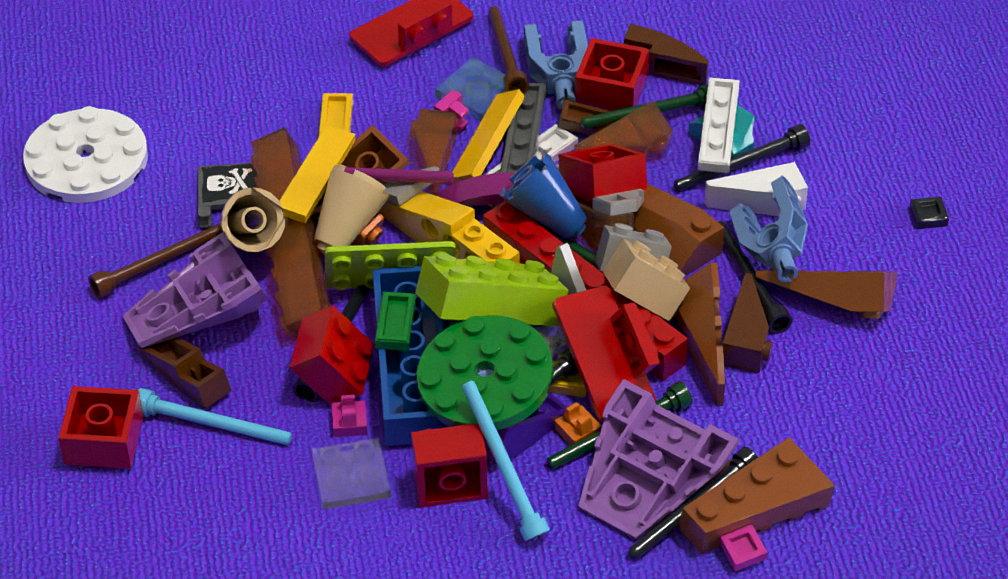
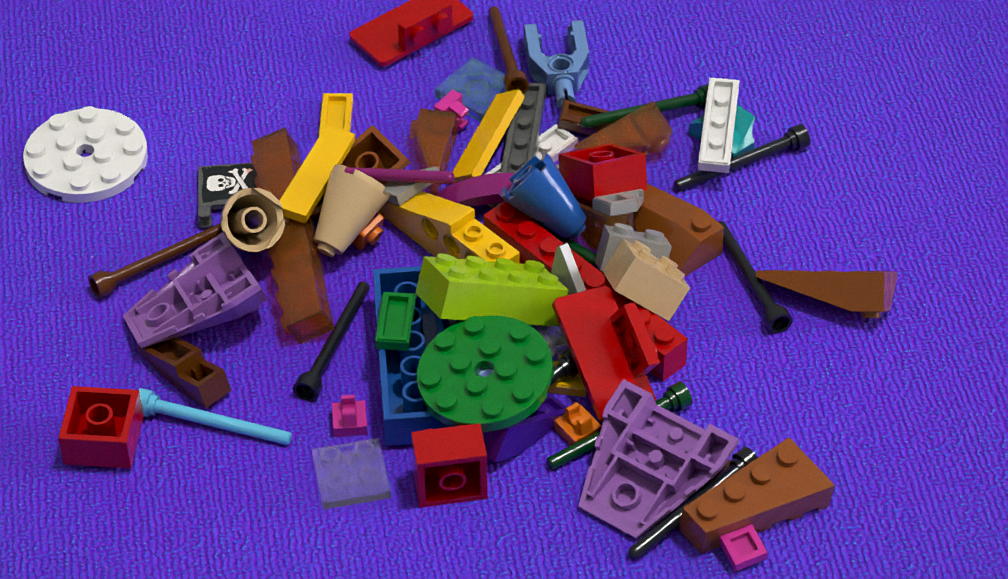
(331, 355): red brick -> none
(354, 265): lime bracket -> none
(531, 522): medium azure piece -> none
(611, 75): red brick -> none
(669, 56): reddish brown slope -> none
(701, 324): dark orange wedge -> none
(747, 331): reddish brown slope -> none
(754, 189): slope -> none
(779, 241): medium blue piece -> none
(929, 212): black tile -> none

